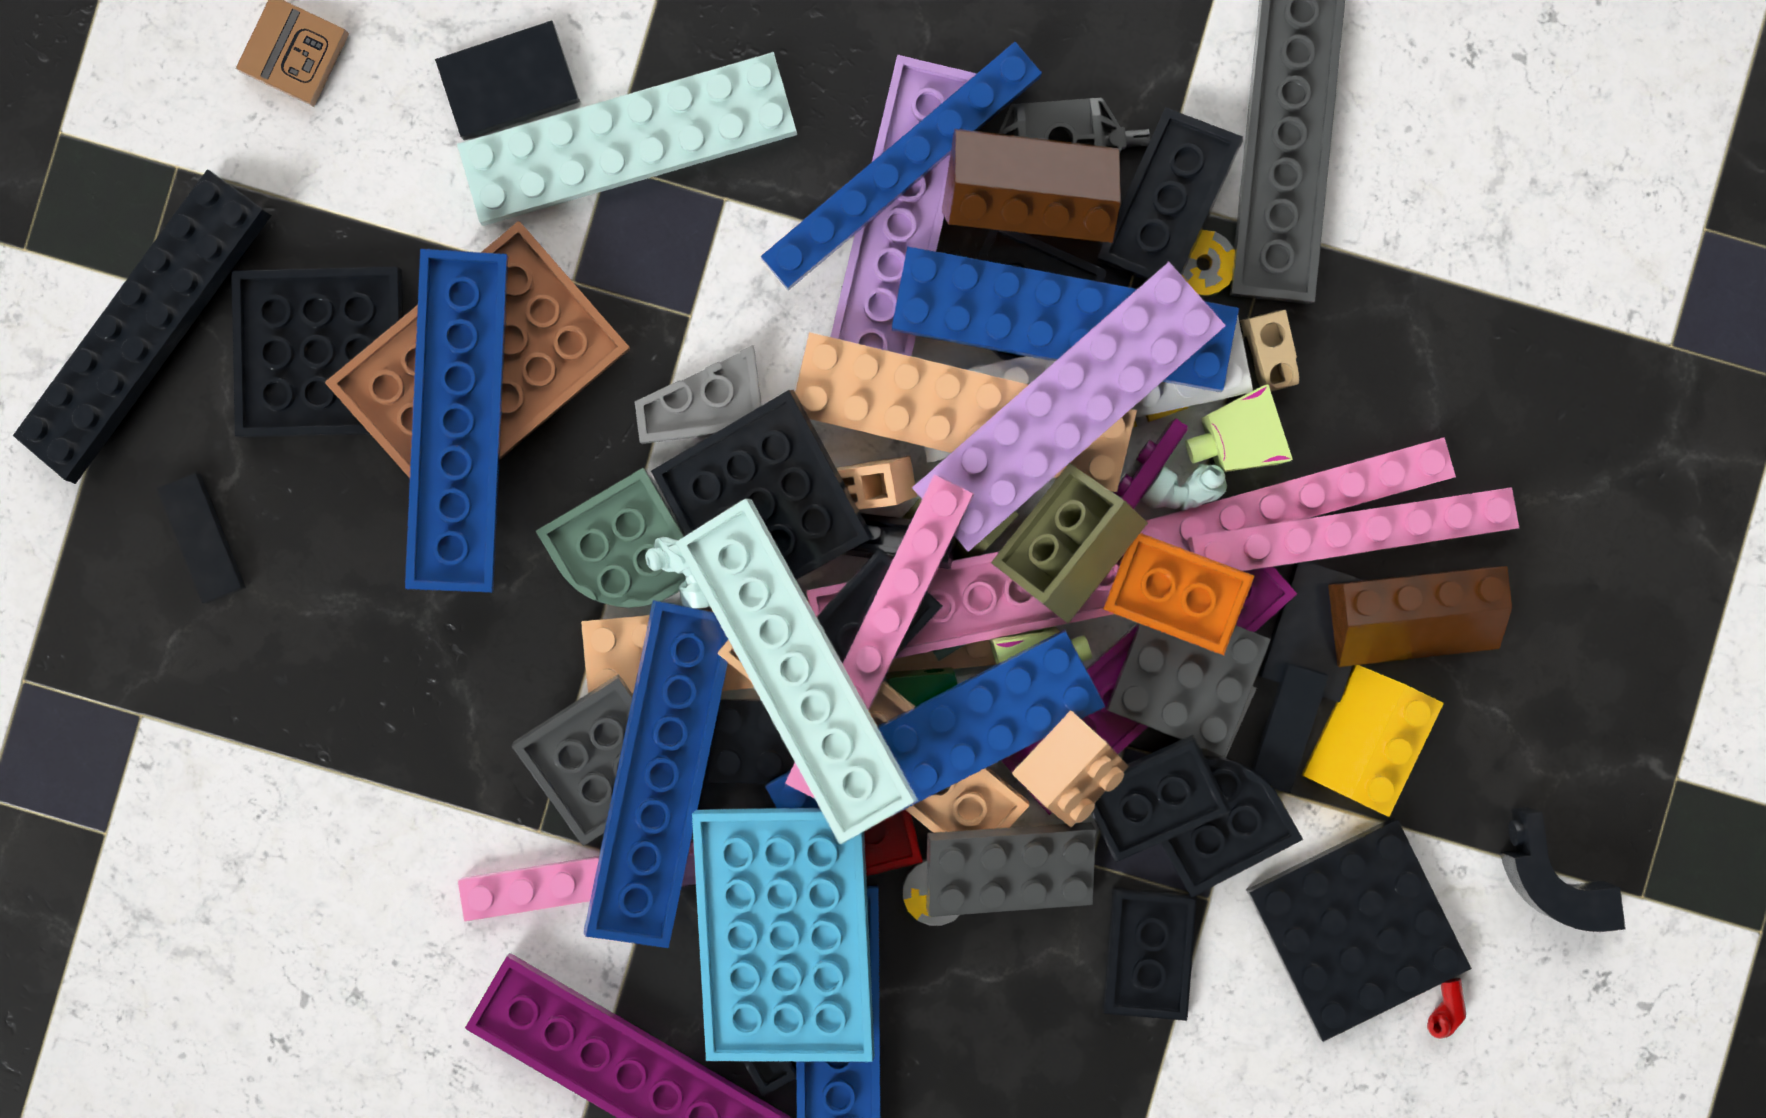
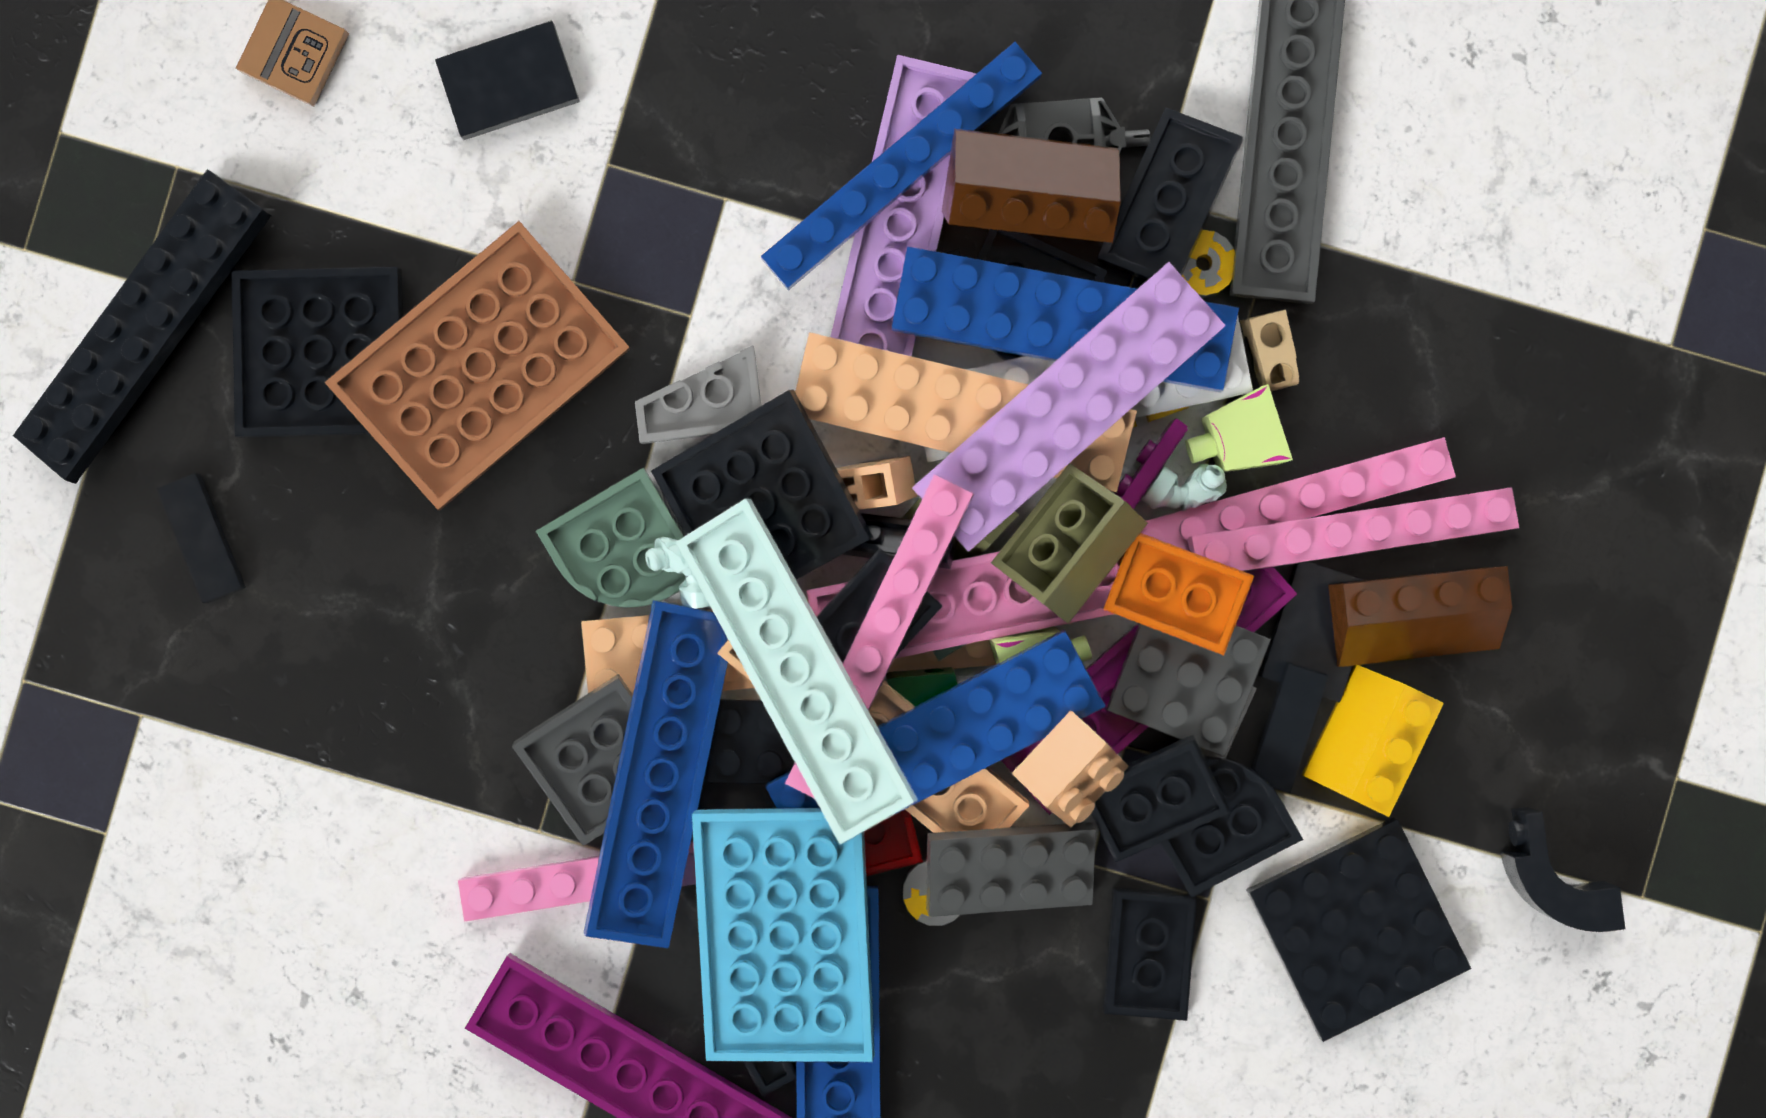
(456, 421): blue plate -> none
(627, 139): light aqua plate -> none
(1450, 1012): red arm -> none

